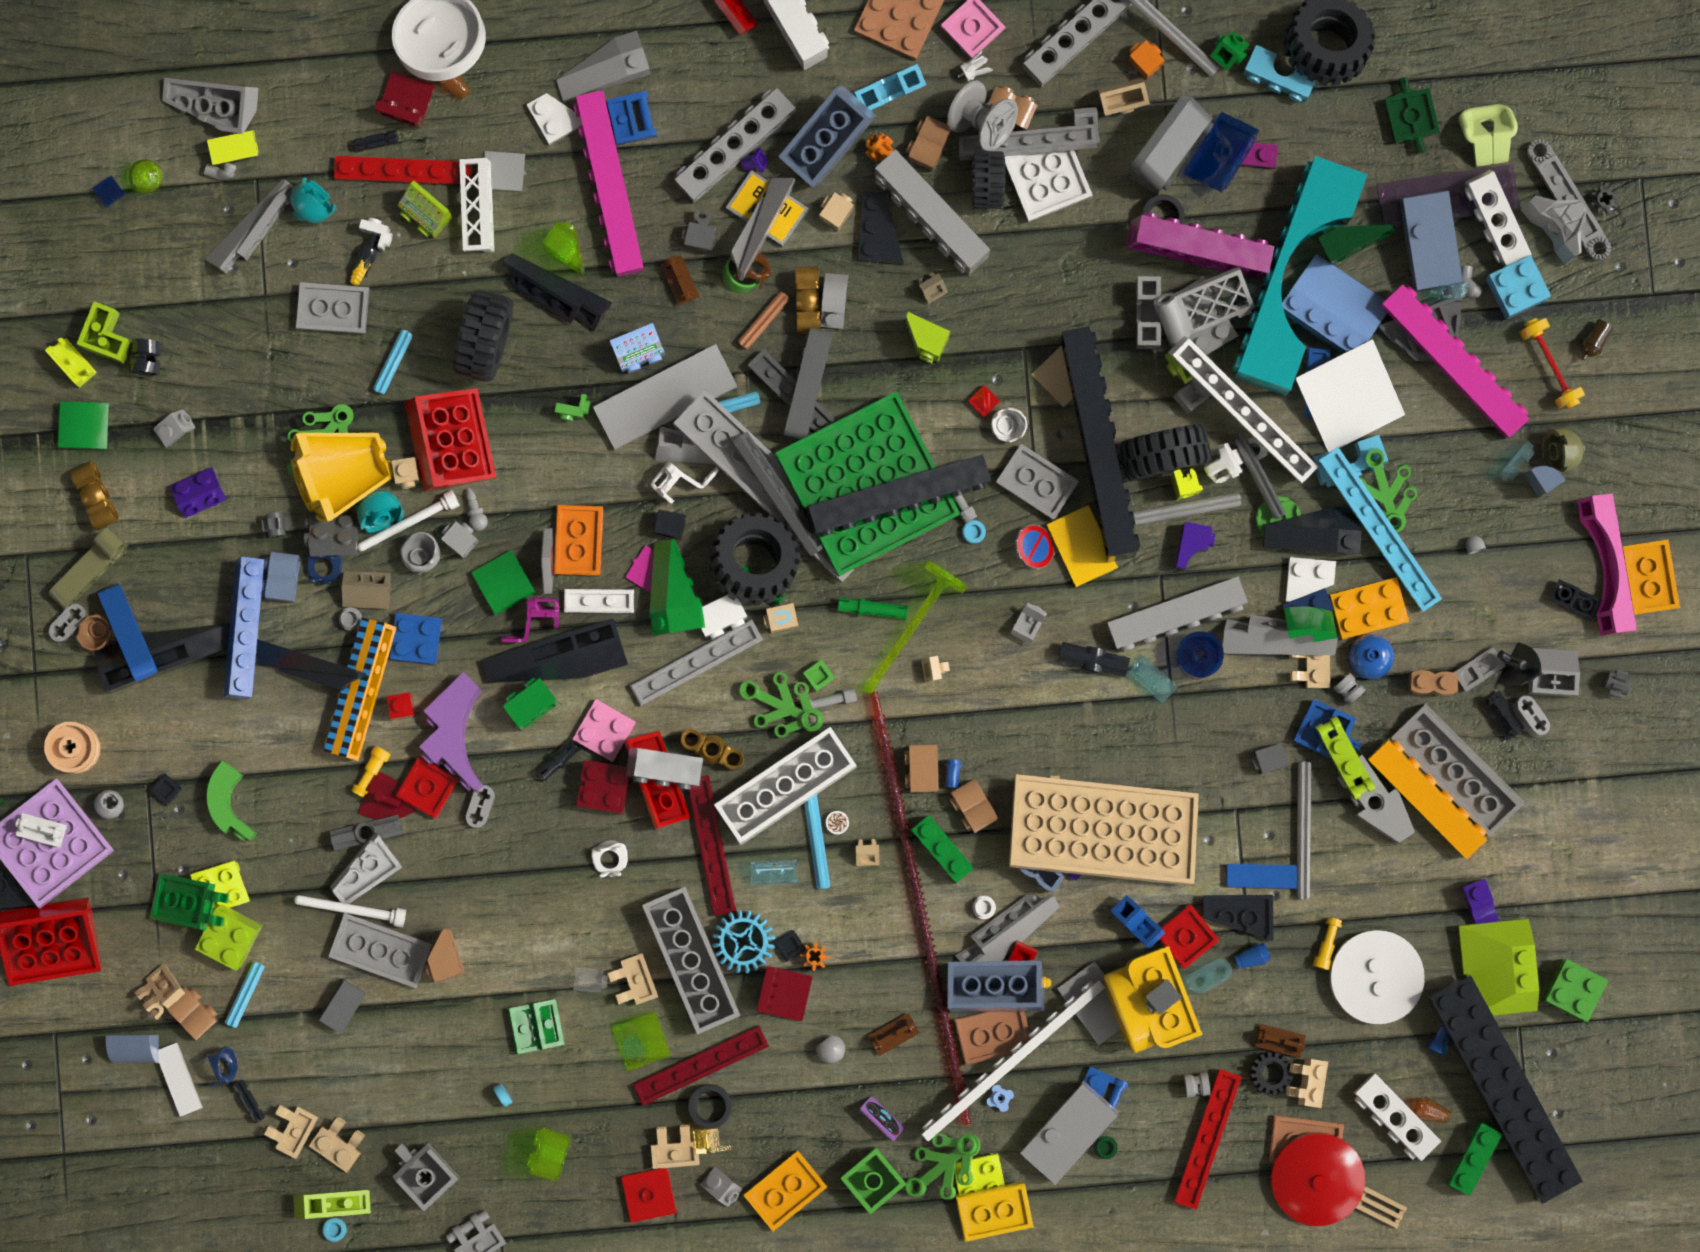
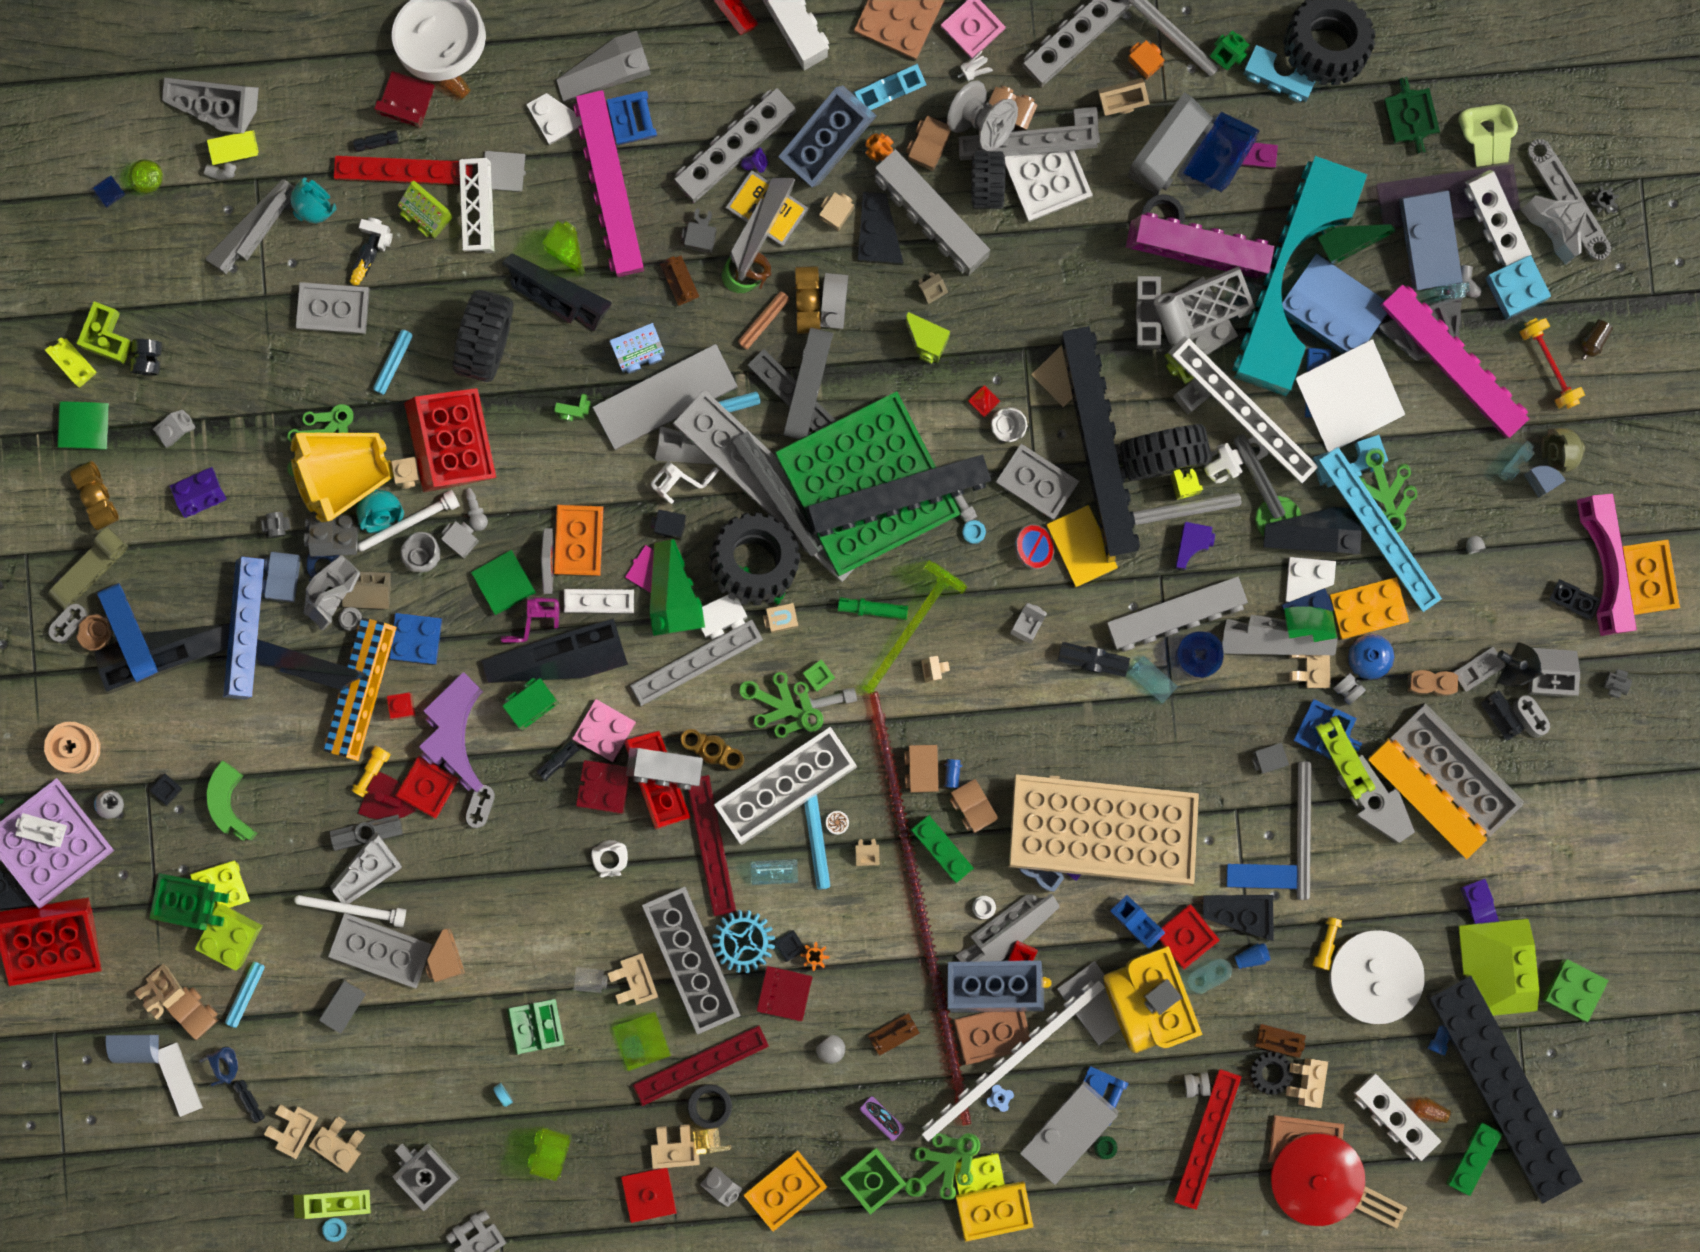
(321, 603): none -> light grey piece

